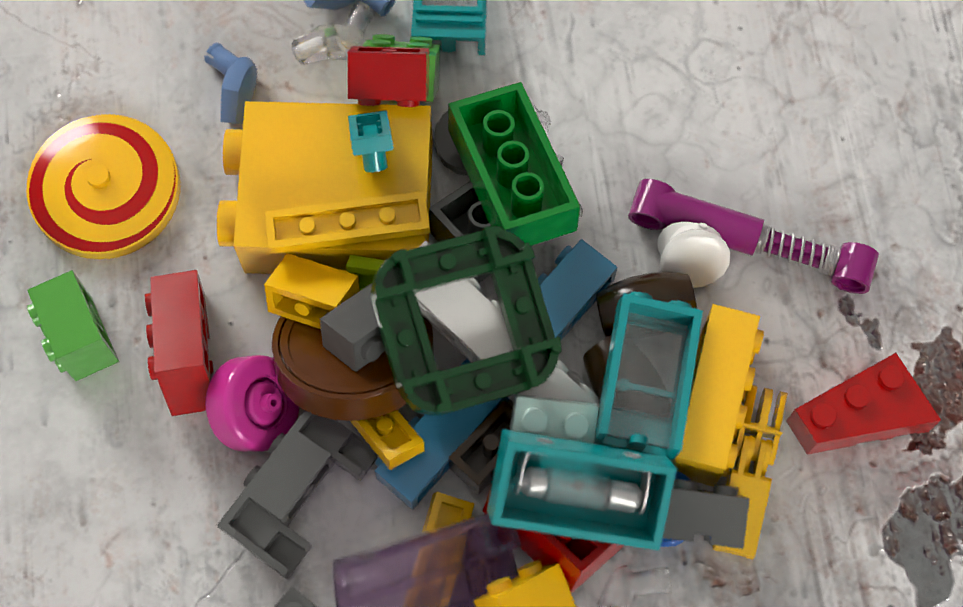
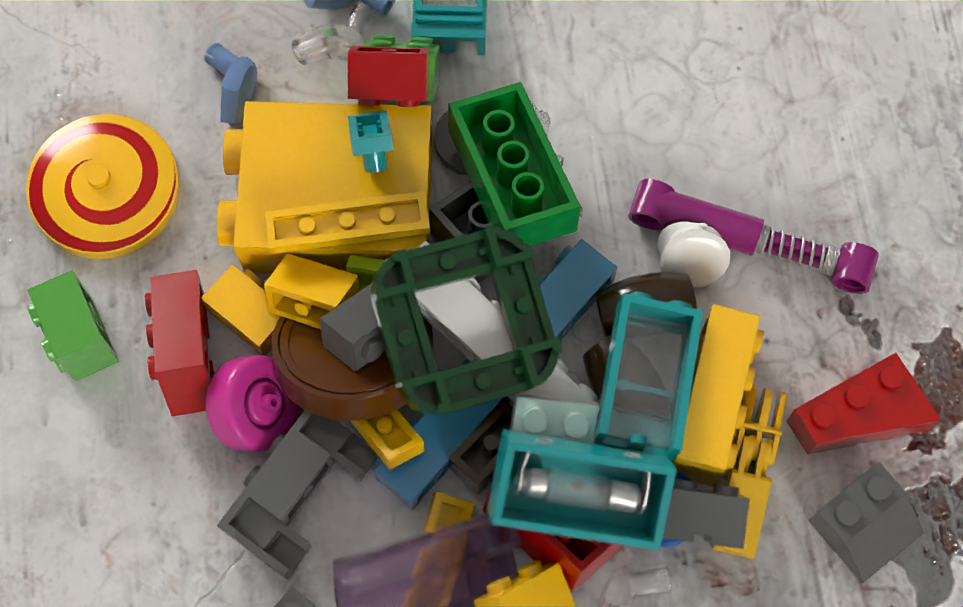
(242, 307): none -> yellow brick
(868, 522): none -> dark grey slope

